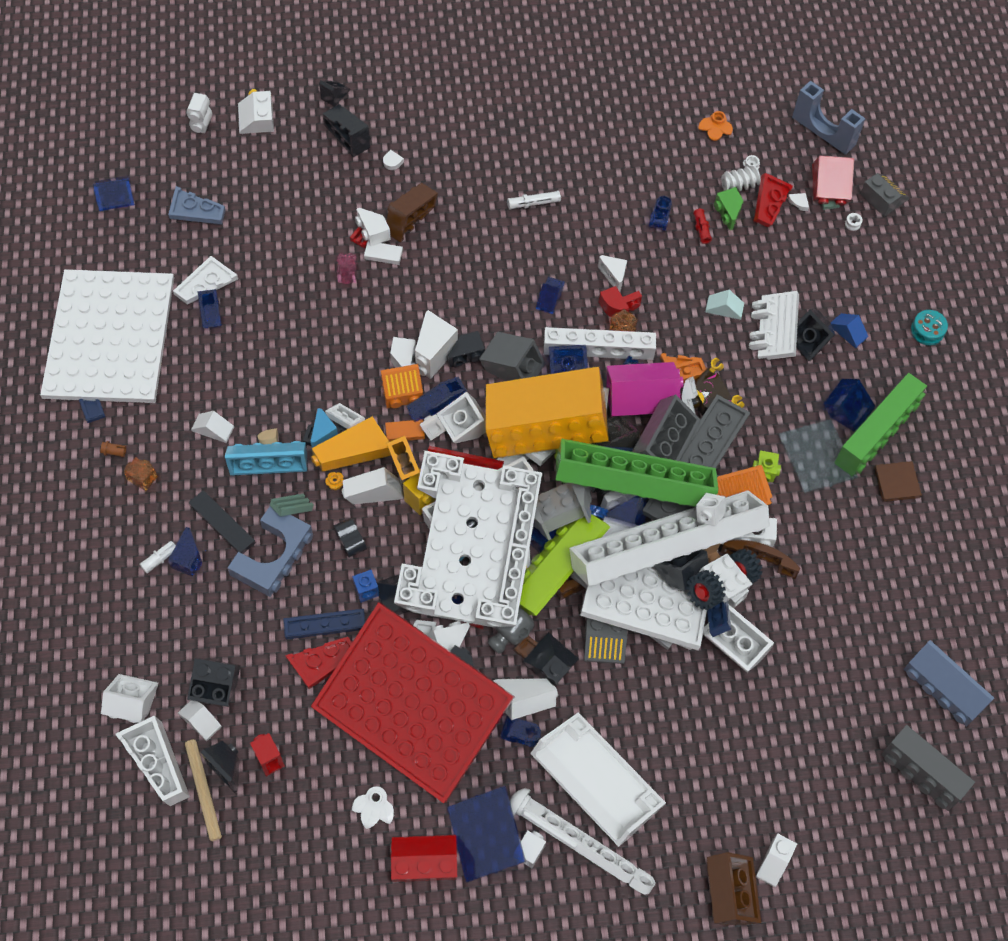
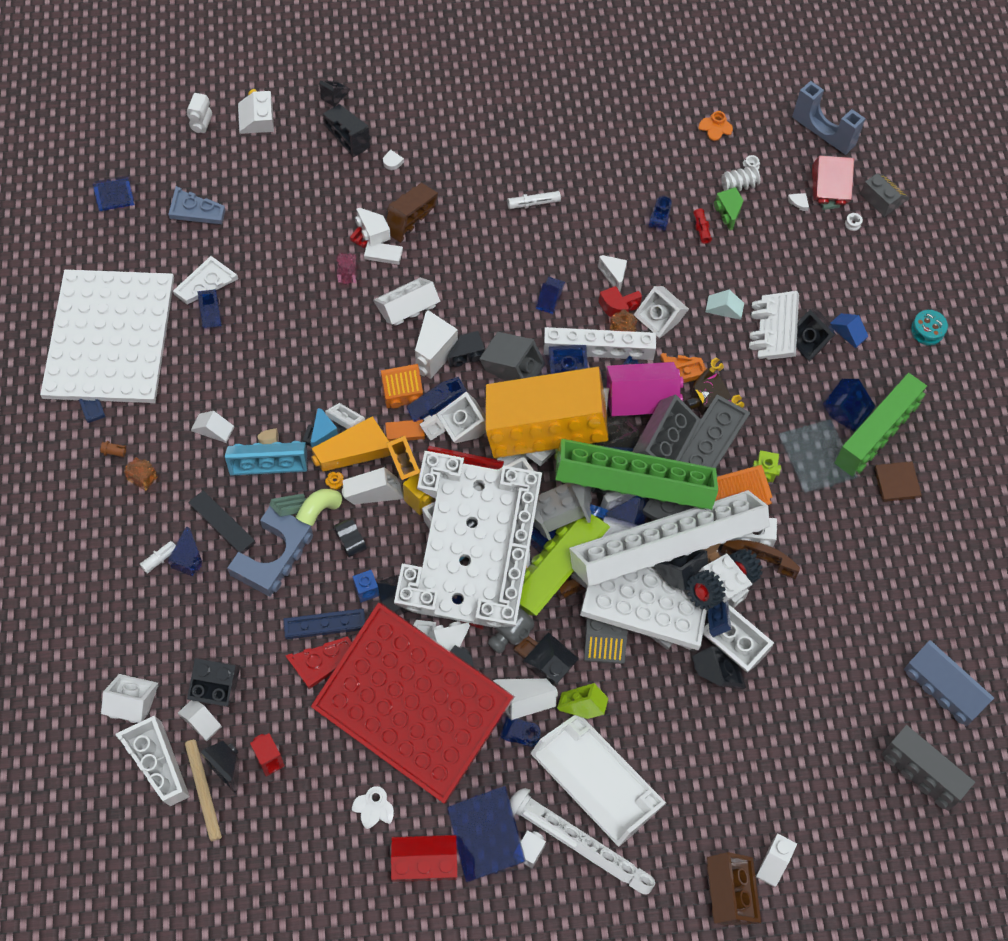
(316, 503): none -> yellowish green cylinder
(402, 352): white slope -> none
(407, 301): none -> white slope
(584, 701): none -> lime slope
(660, 311): none -> white slope
(689, 392): white slope -> none
(711, 509): white brick -> none
(718, 668): none -> black slope
(770, 198): red wing -> none

